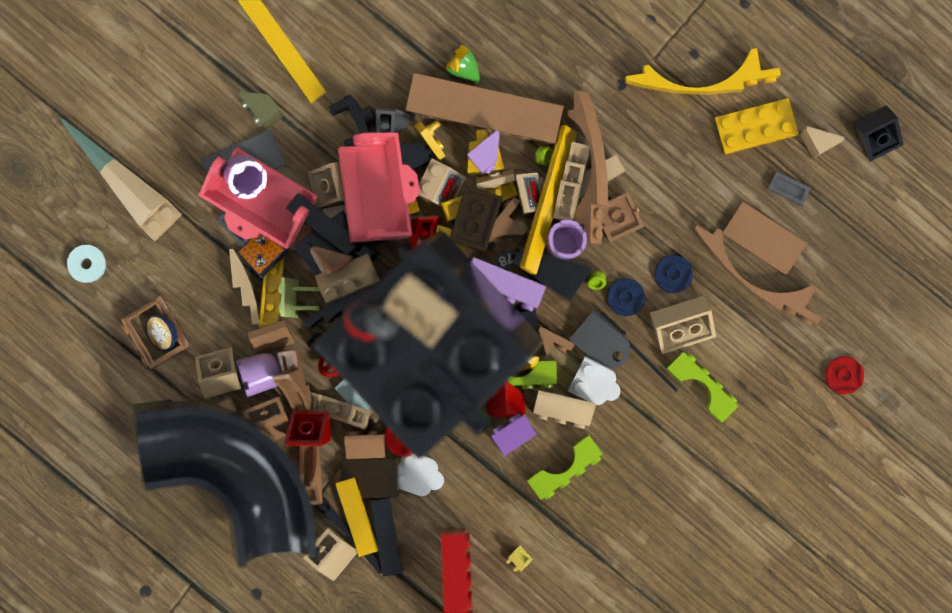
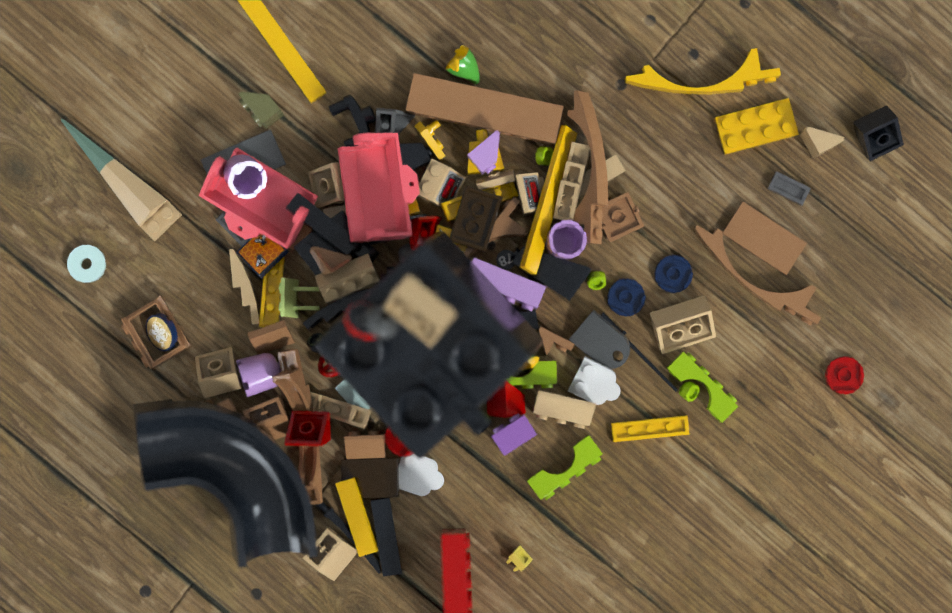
(650, 428): none -> yellow tile
(689, 391): none -> lime tile

